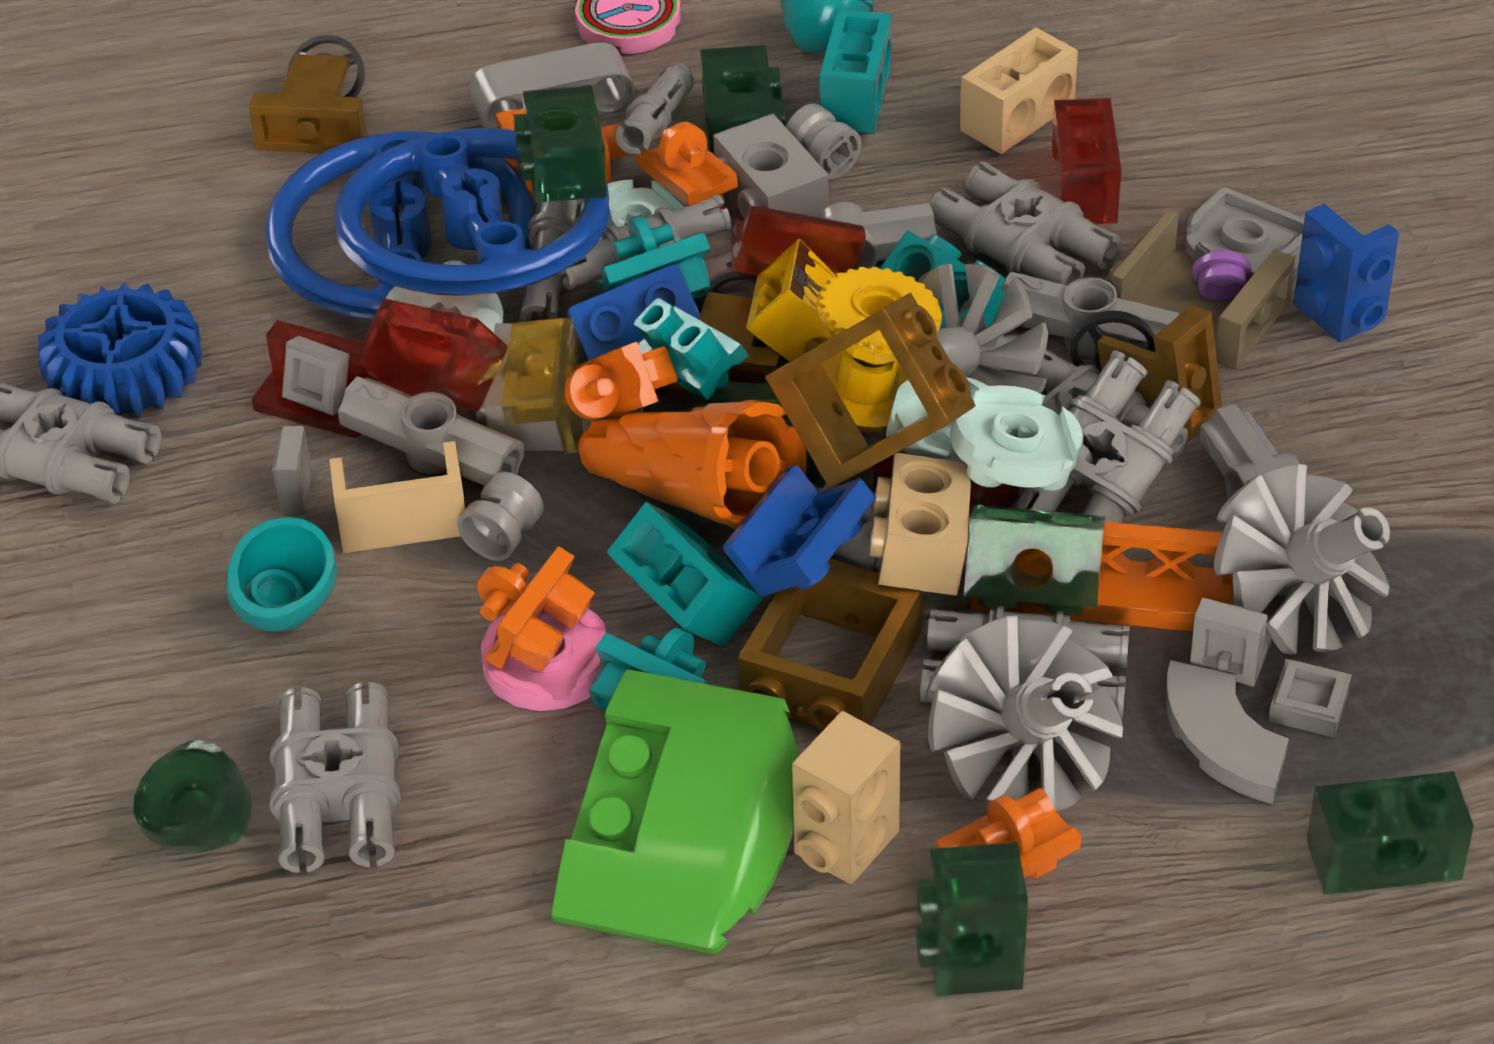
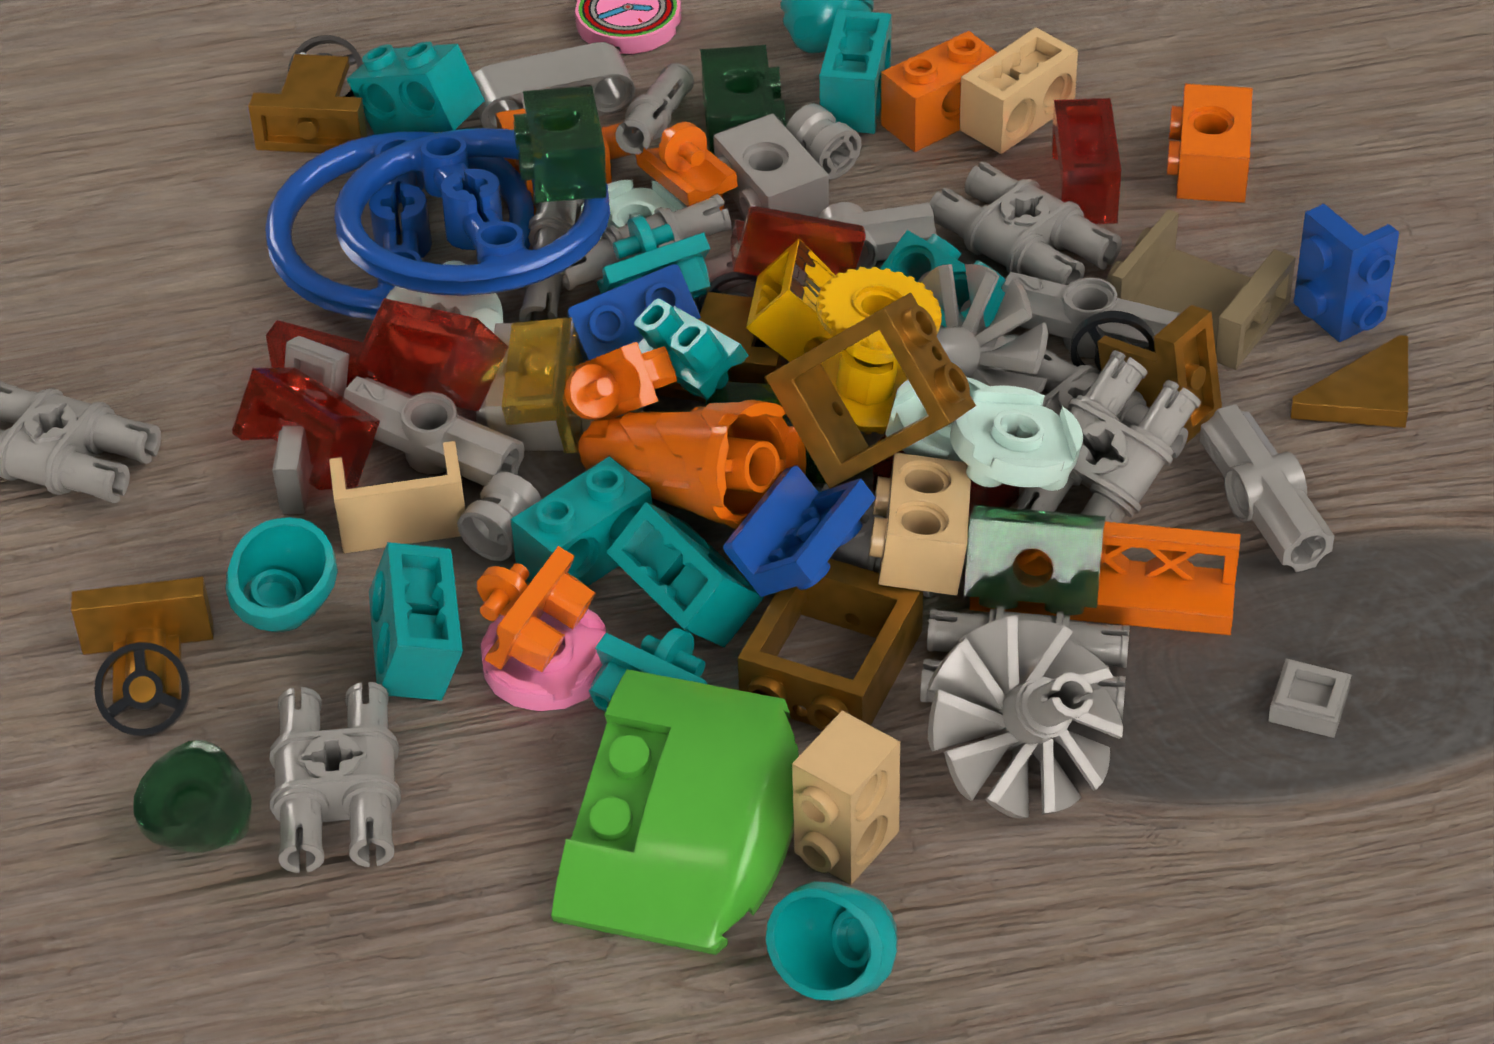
(121, 348): blue gear -> none
(145, 633): none -> pearl gold piece
(331, 422): none -> clear red panel
(415, 621): none -> teal brick
(416, 88): none -> teal brick
(581, 519): none -> teal brick
(832, 941): none -> teal hat
(925, 91): none -> orange brick
(973, 919): clear green brick -> none
(1029, 821): orange hips -> none
(1213, 143): none -> orange brick
(1219, 732): light grey tile -> none
(1221, 274): medium lavender plate -> none
(1230, 640): light grey bracket -> none
(1243, 226): light grey tile -> none
(1294, 541): light grey piece -> none
(1363, 392): none -> pearl gold tile
(1389, 832): clear green brick -> none

